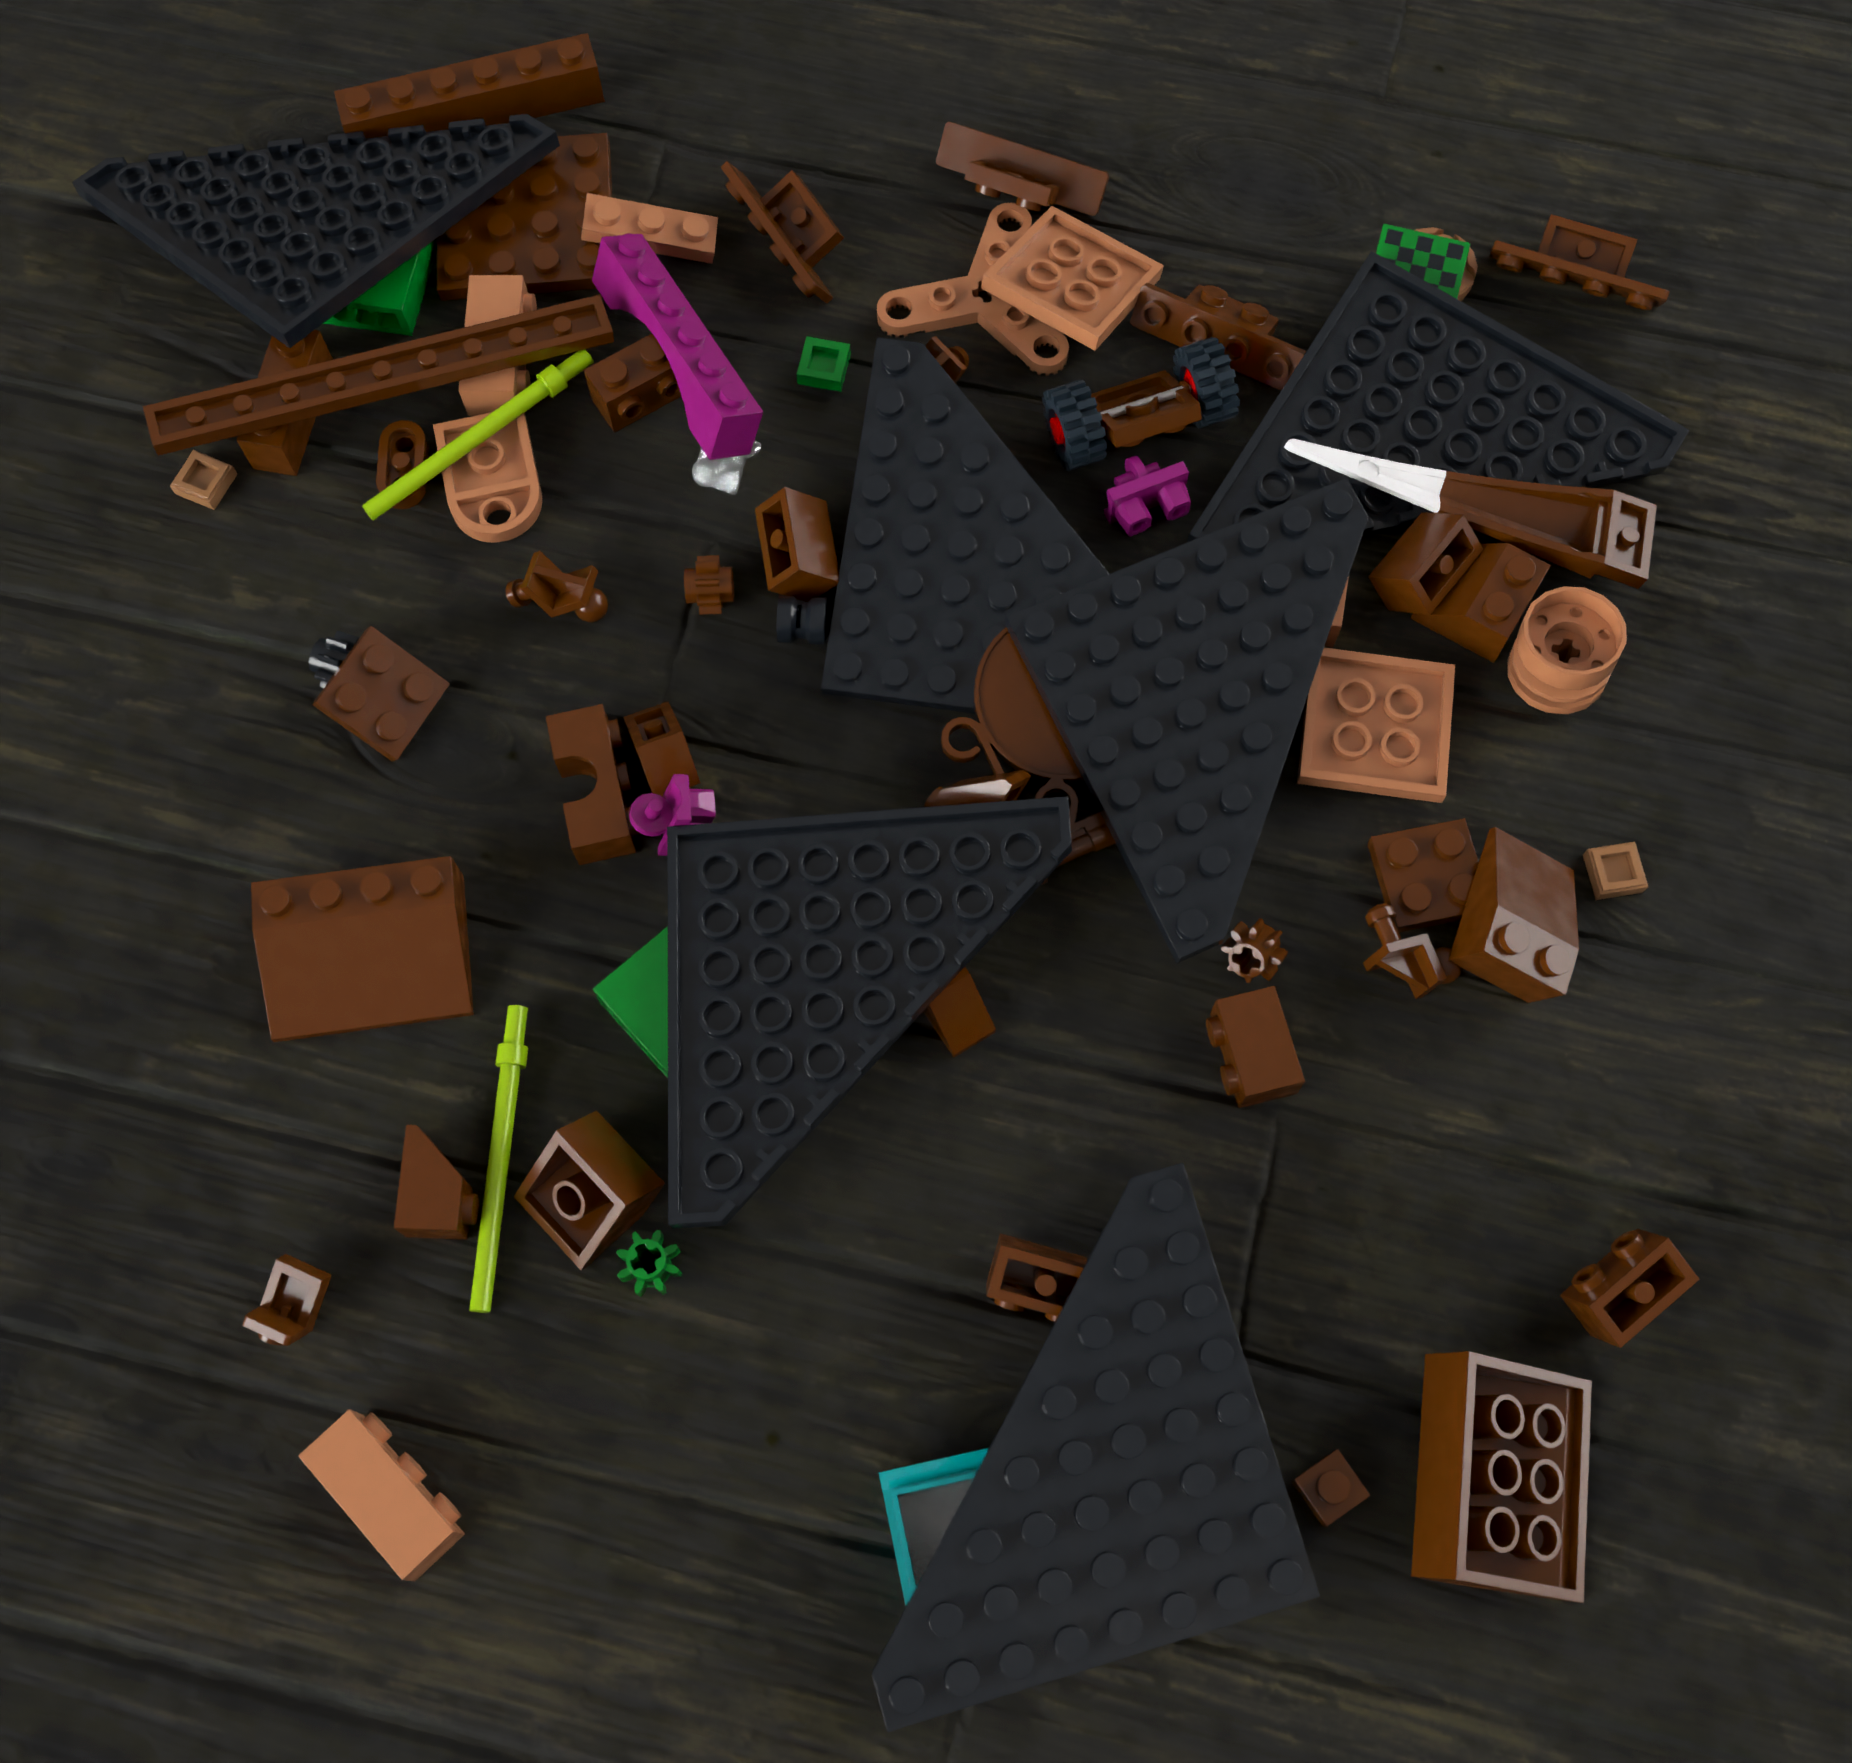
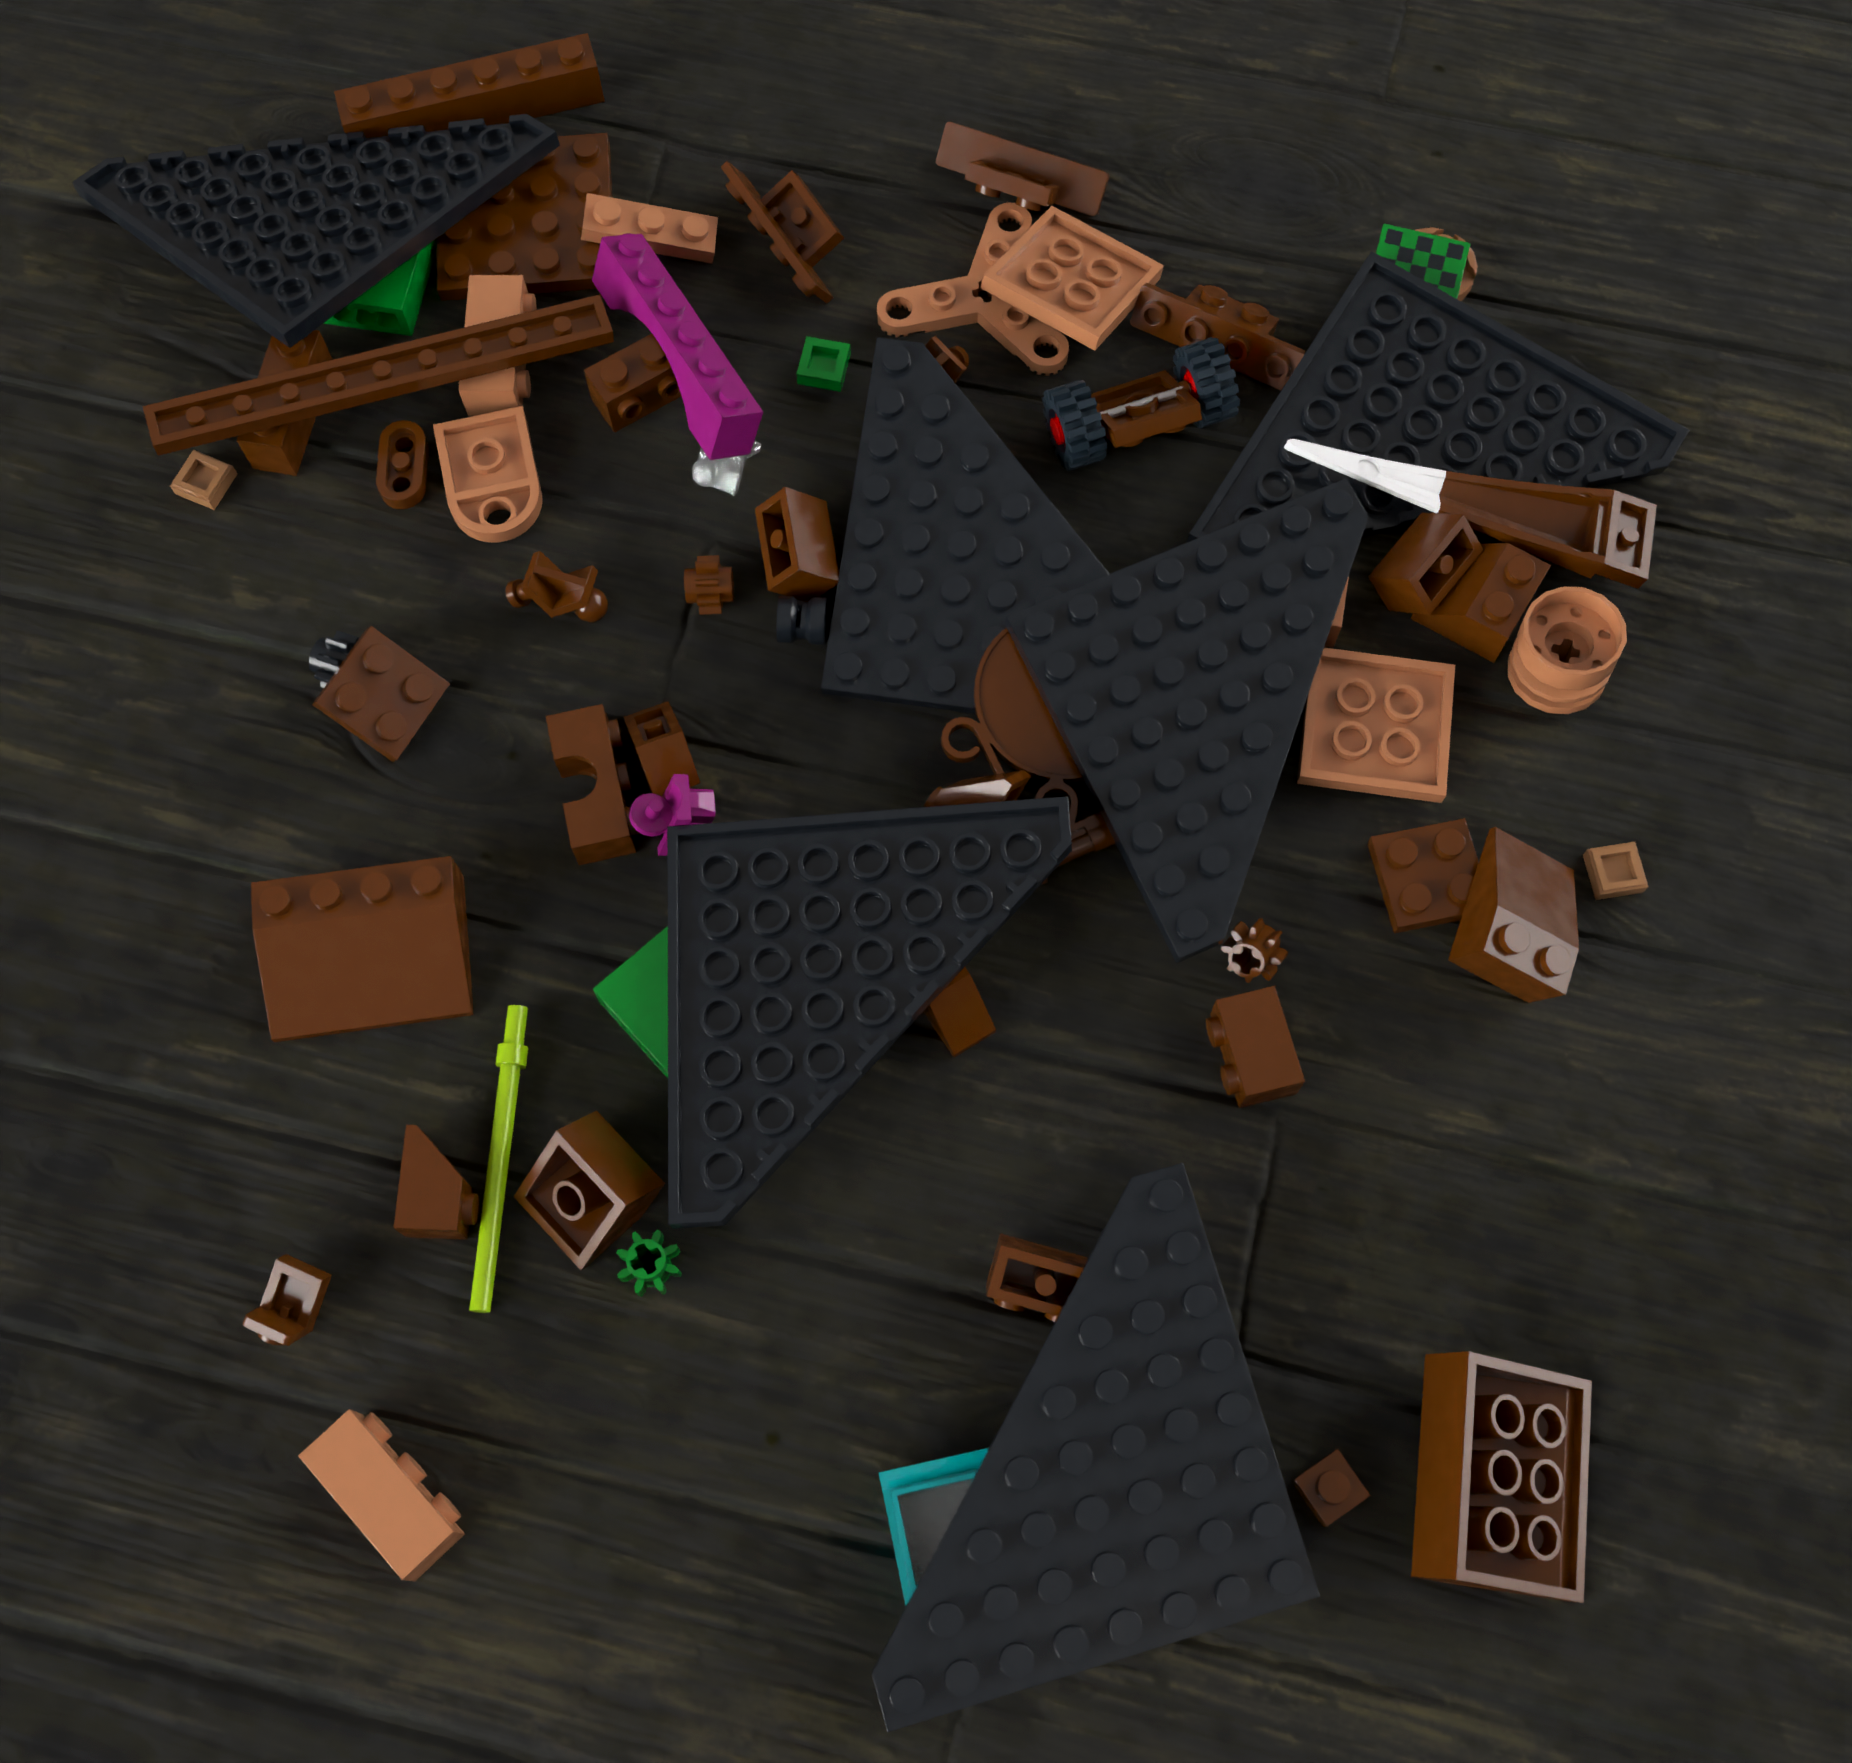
(549, 382): lime bar -> none
(1146, 488): magenta hips -> none
(1411, 957): reddish brown piece -> none
(1585, 257): reddish brown bracket -> none
(1628, 1286): reddish brown brick -> none

